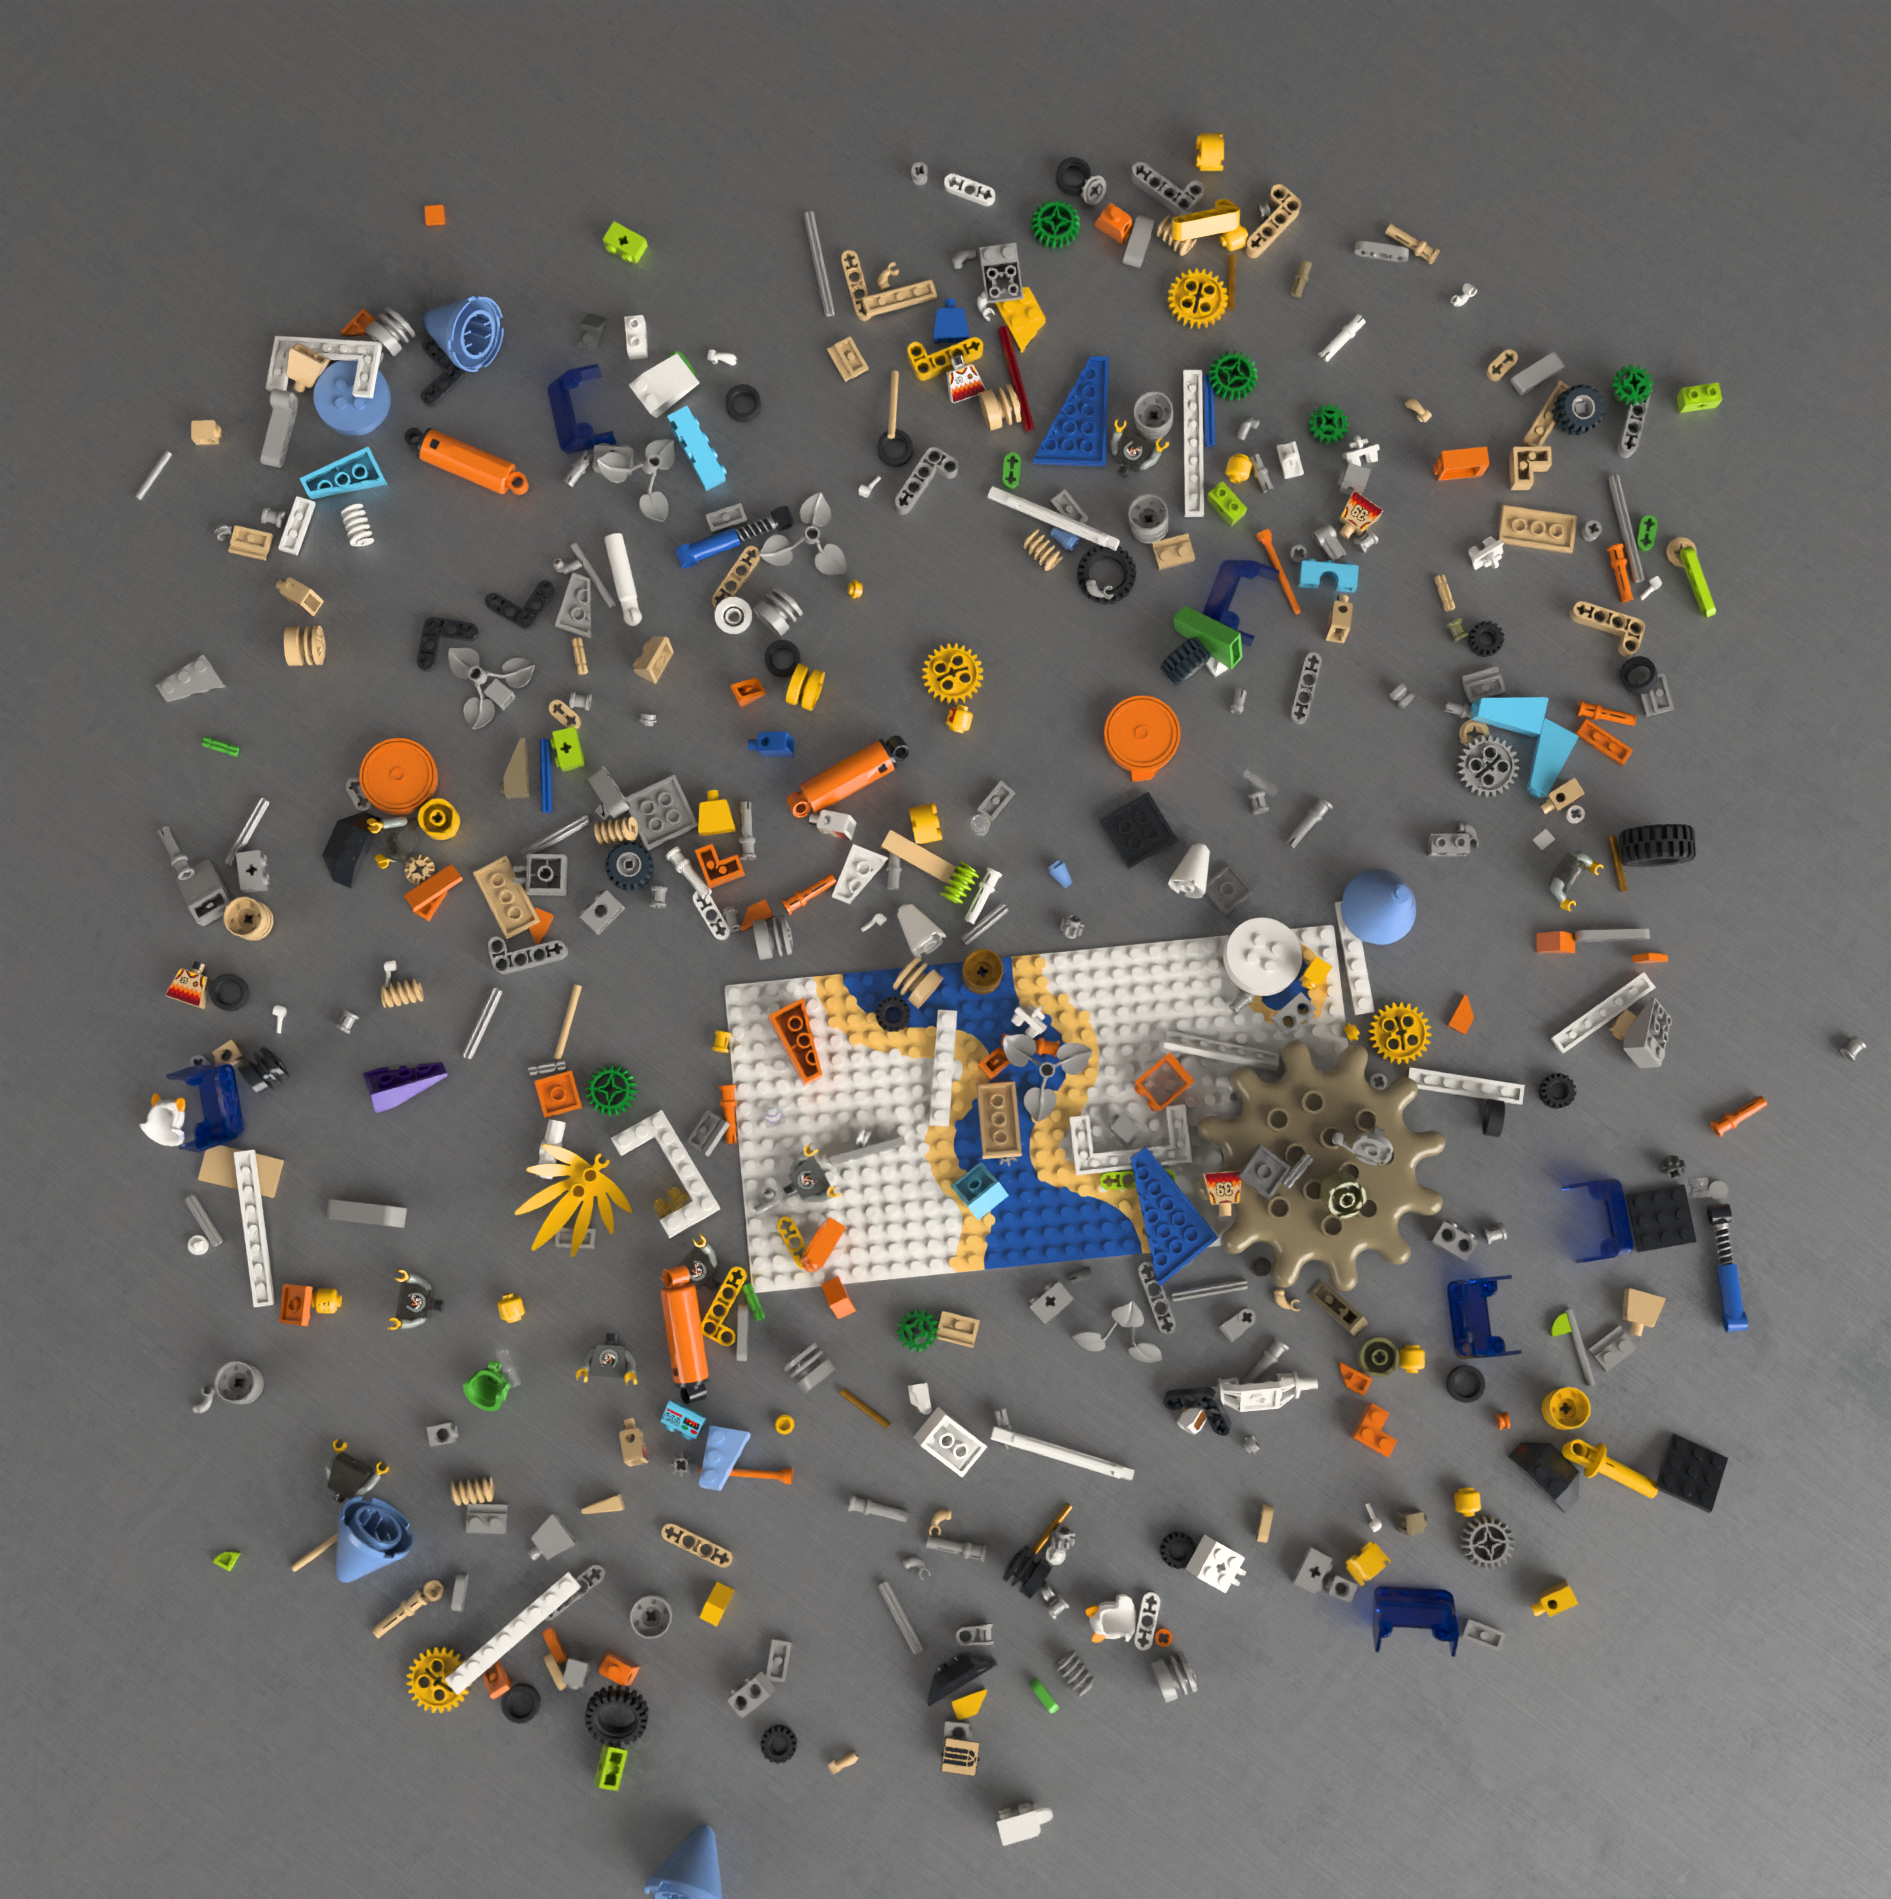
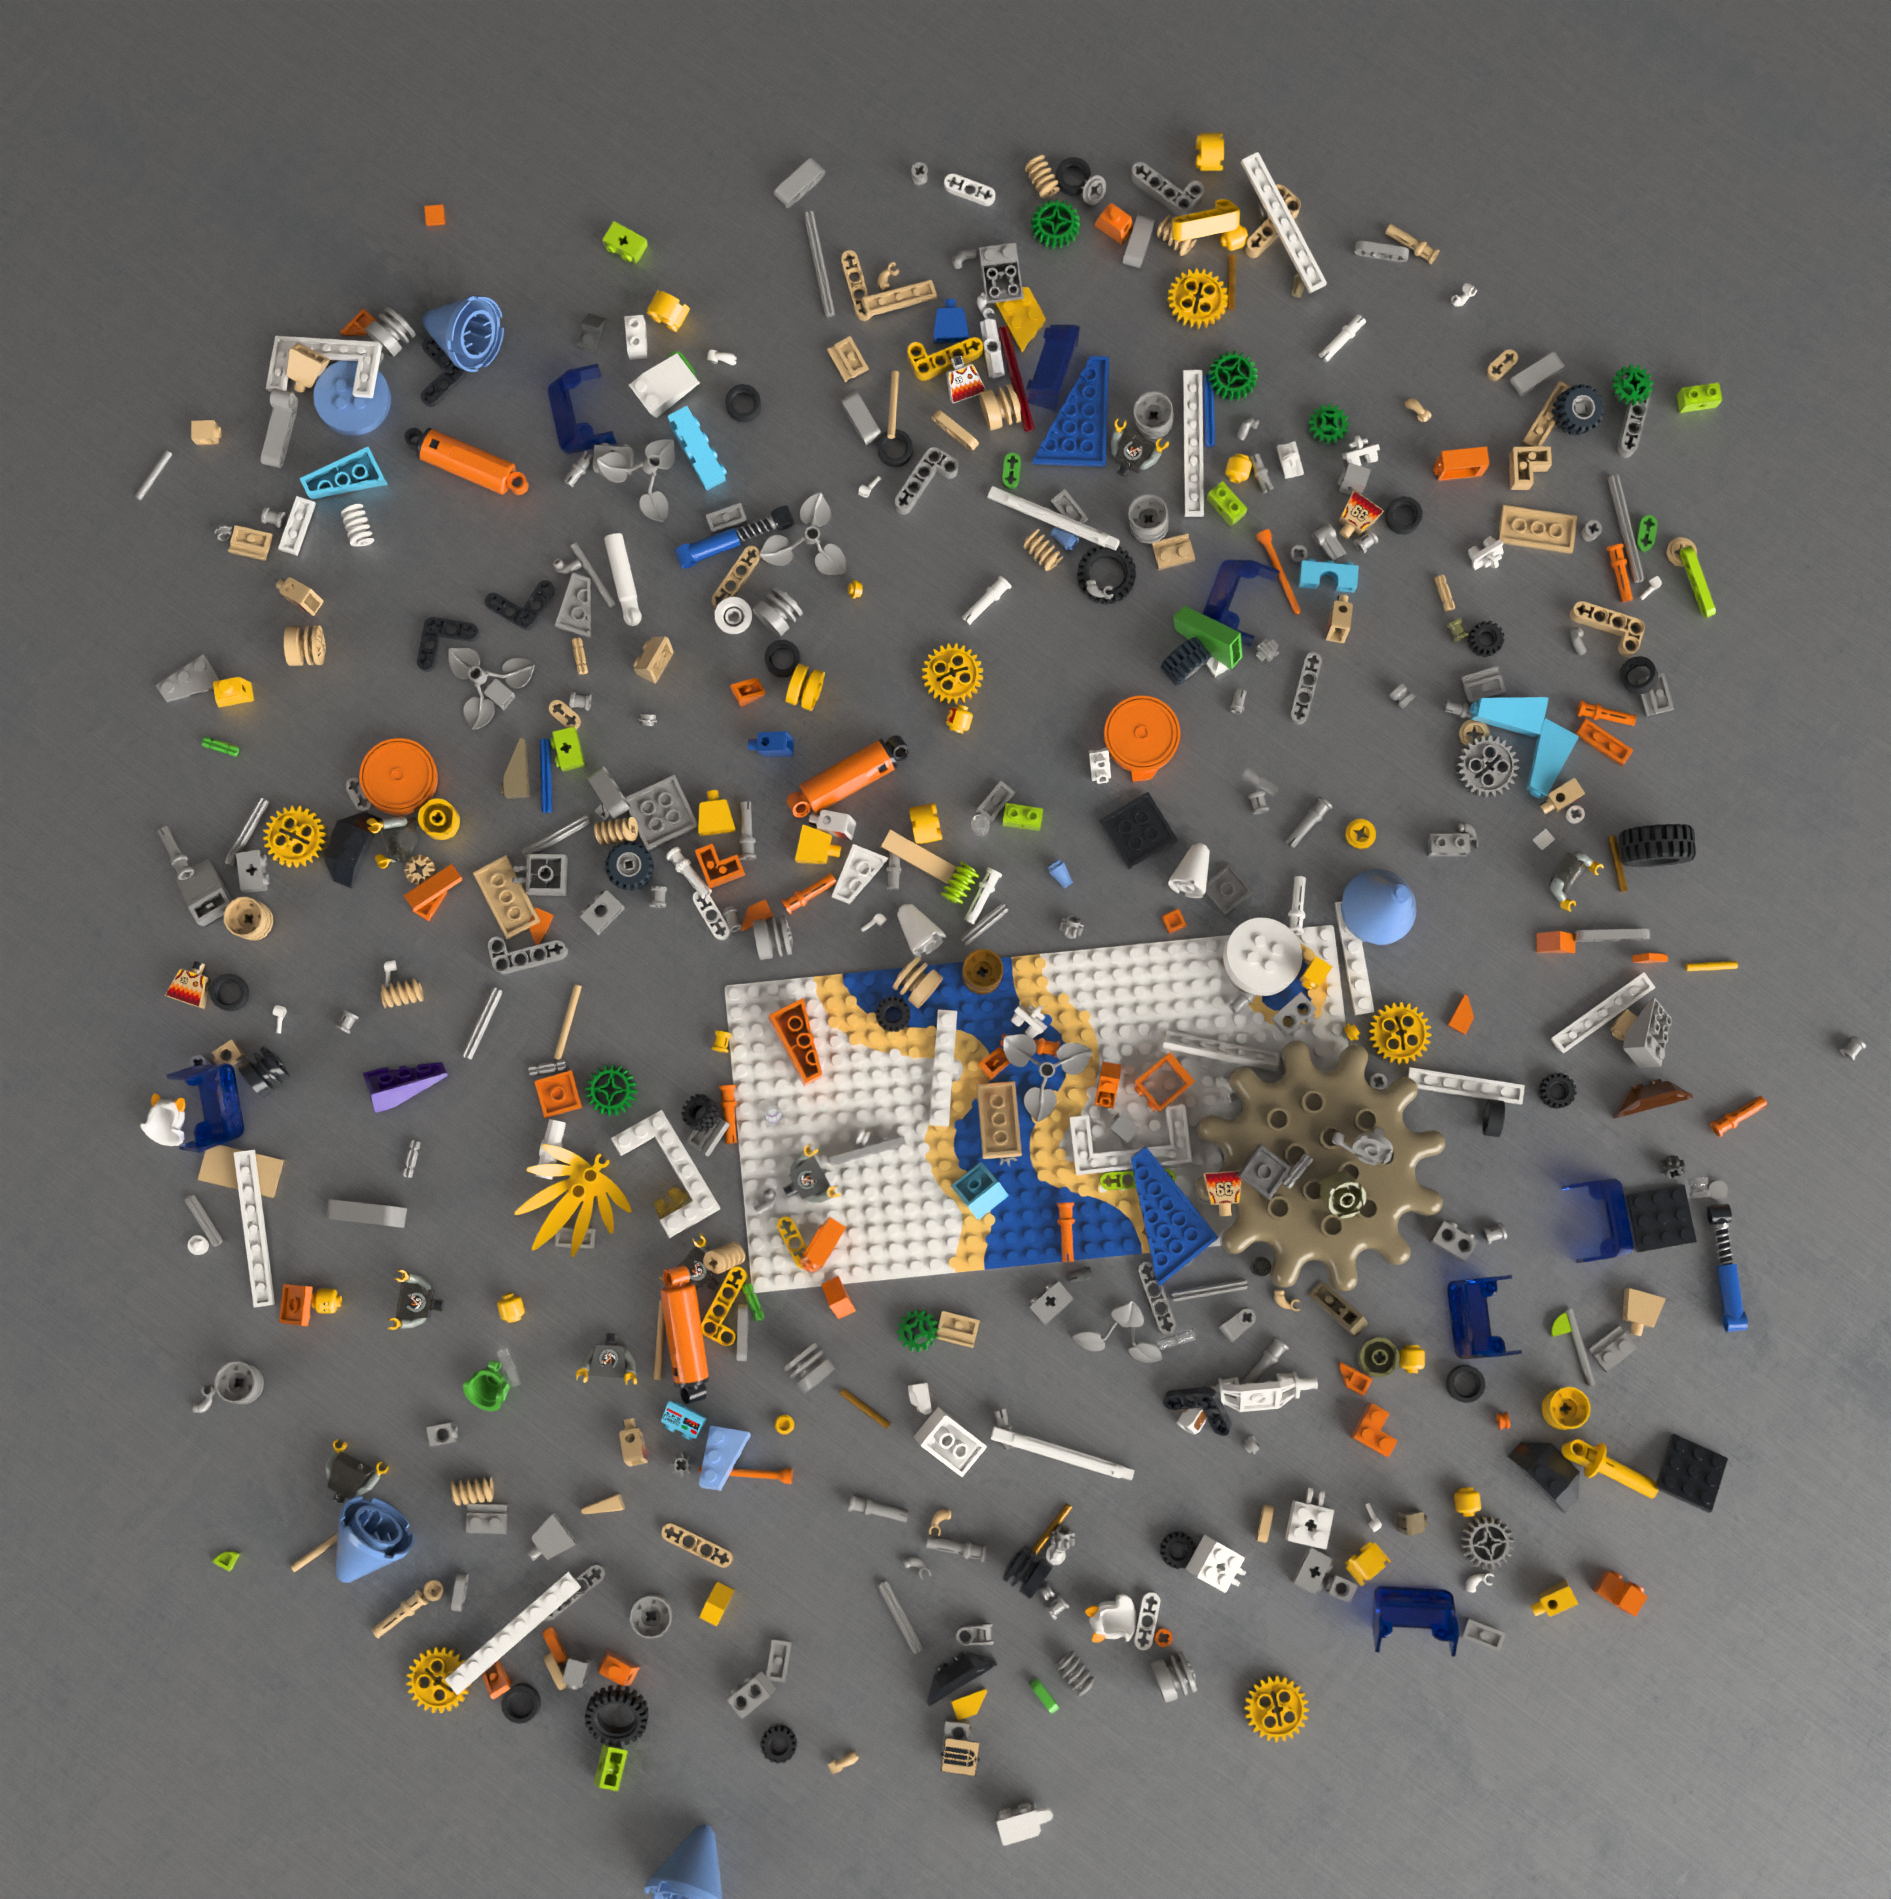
(231, 691): none -> yellow torso
(302, 821): none -> yellow gear
(411, 1157): none -> light grey axle
(659, 1343): none -> tan bar
(668, 310): none -> yellow brick
(706, 1119): none -> black tyre
(724, 1257): none -> tan piece
(799, 182): none -> light grey beam
(815, 847): none -> yellow torso
(860, 417): none -> light grey beam
(955, 430): none -> tan beam
(990, 338): none -> white piece
(992, 593): none -> white pin
(1022, 817): none -> lime brick
(1040, 177): none -> tan piece
(1053, 365): none -> clear blue windscreen
(1066, 1220): none -> orange pin
(1100, 765): none -> white hips
(1108, 1084): none -> orange slope
(1173, 921): none -> orange tile
(1176, 1339): none -> clear axle
(1259, 1713): none -> yellow gear
(1267, 650): none -> light grey gear
(1283, 222): none -> white plate
(1297, 914): none -> white pin
(1303, 1512): none -> white hinge
(1369, 832): none -> yellow gear
(1410, 502): none -> black tyre
(1473, 1581): none -> white arm
(1575, 635): none -> light grey arm
(1624, 1596): none -> orange brick
(1650, 1097): none -> reddish brown wedge
(1711, 965): none -> yellow piece

